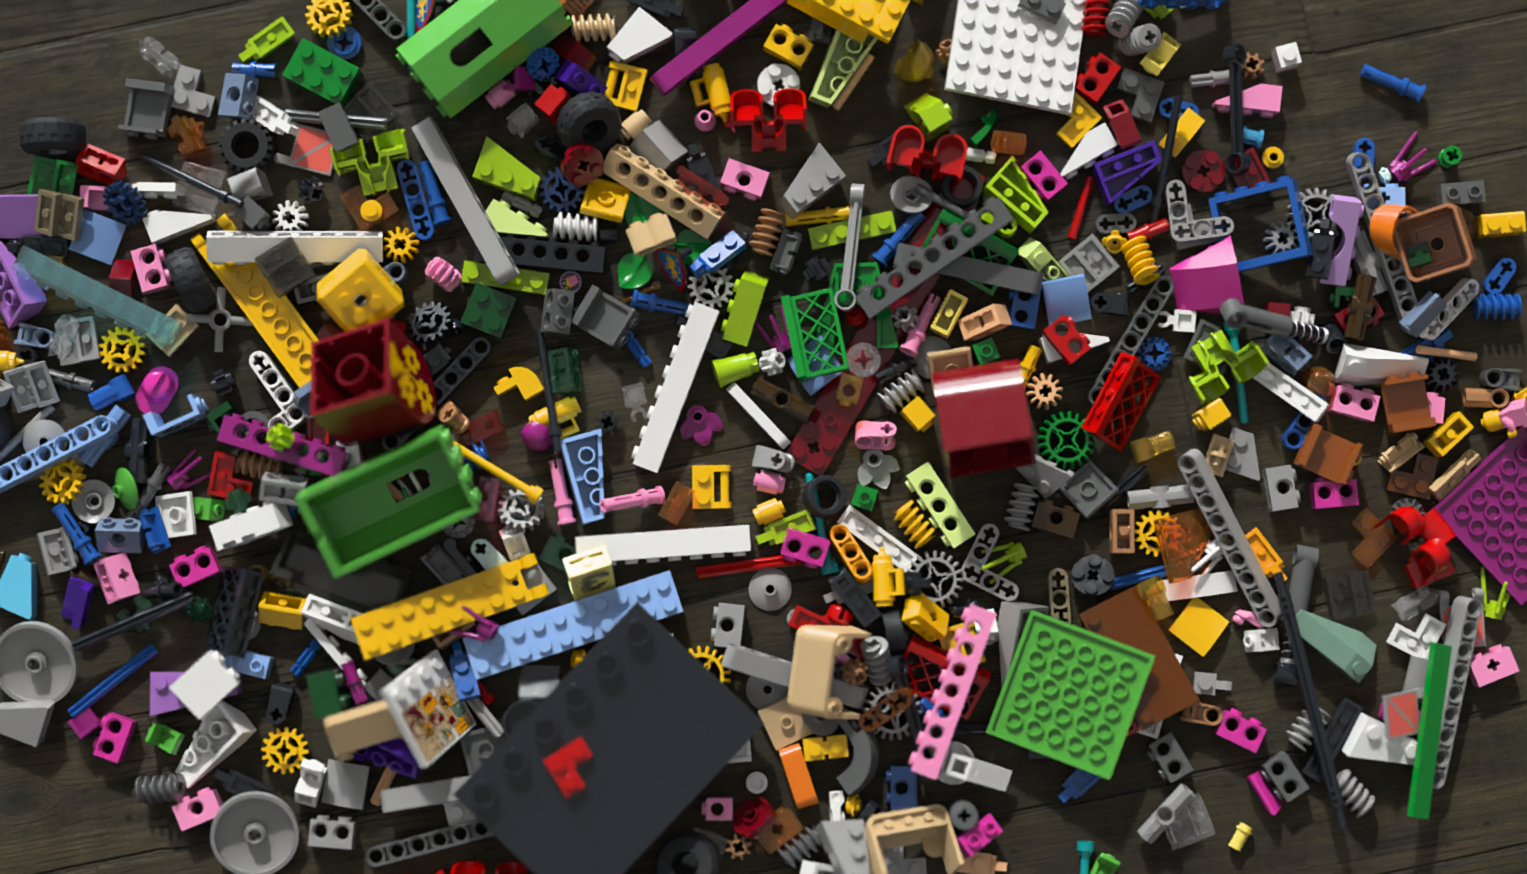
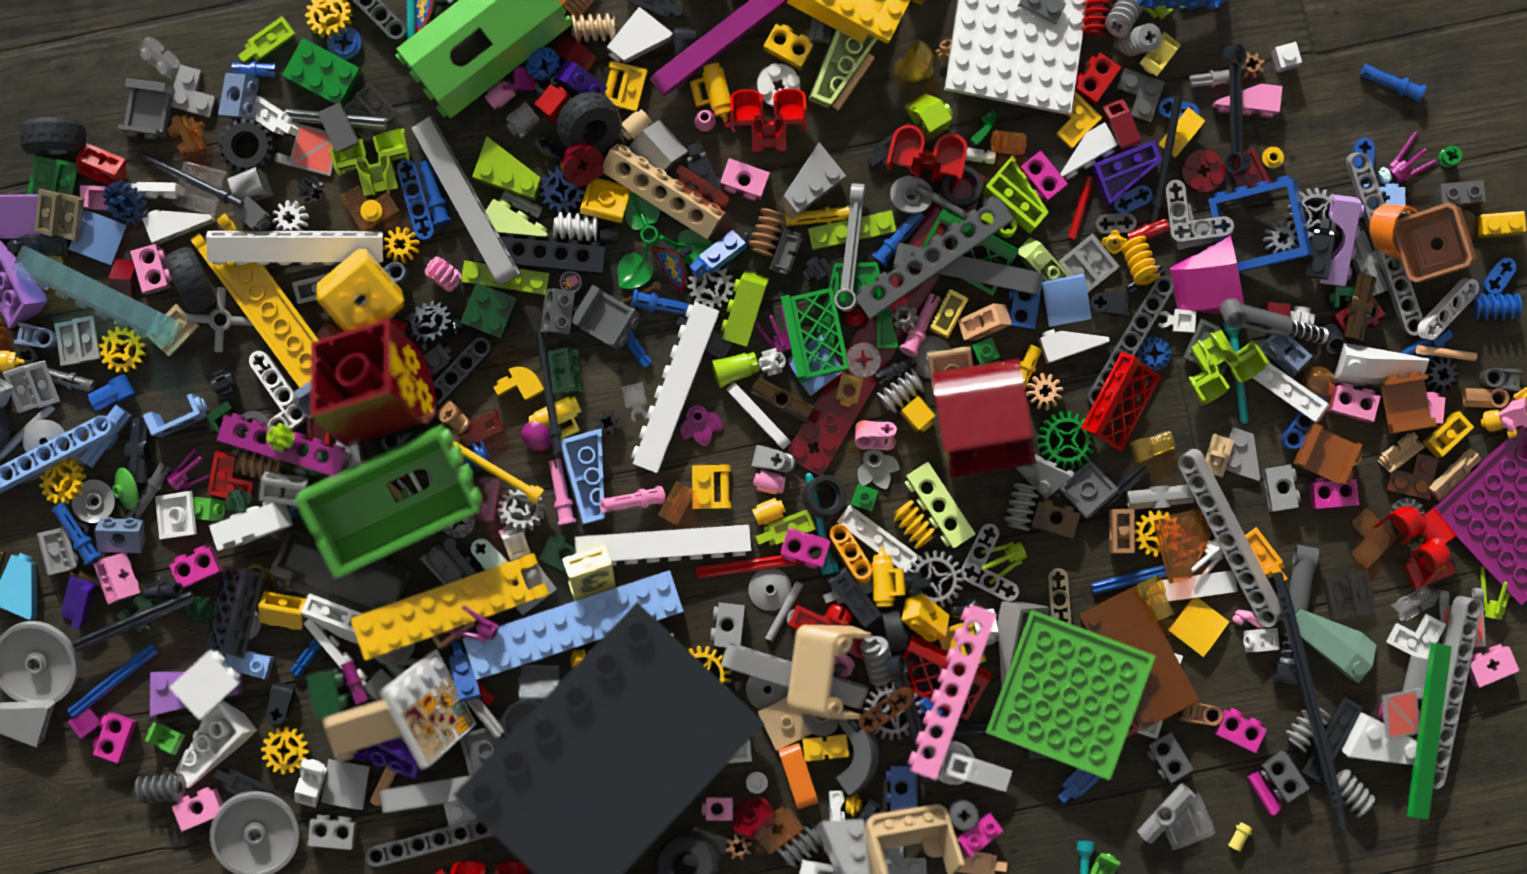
(65, 328): clear hinge -> none
(156, 532): blue hinge -> none
(157, 390): dark pink piece -> none
(285, 267): clear smoke slope -> none
(562, 765): red plate -> none
(651, 234): tan brick -> none
(784, 611): none -> light grey bar
(854, 672): medium nougat gear -> none
(1061, 343): red brick -> none
(1092, 588): black plate -> none
(1206, 683): light grey plate -> none
(1210, 415): yellow brick -> none
(1253, 137): dark azure bush -> none
(1419, 254): dark green bracket -> none
(1423, 313): sand blue panel -> none

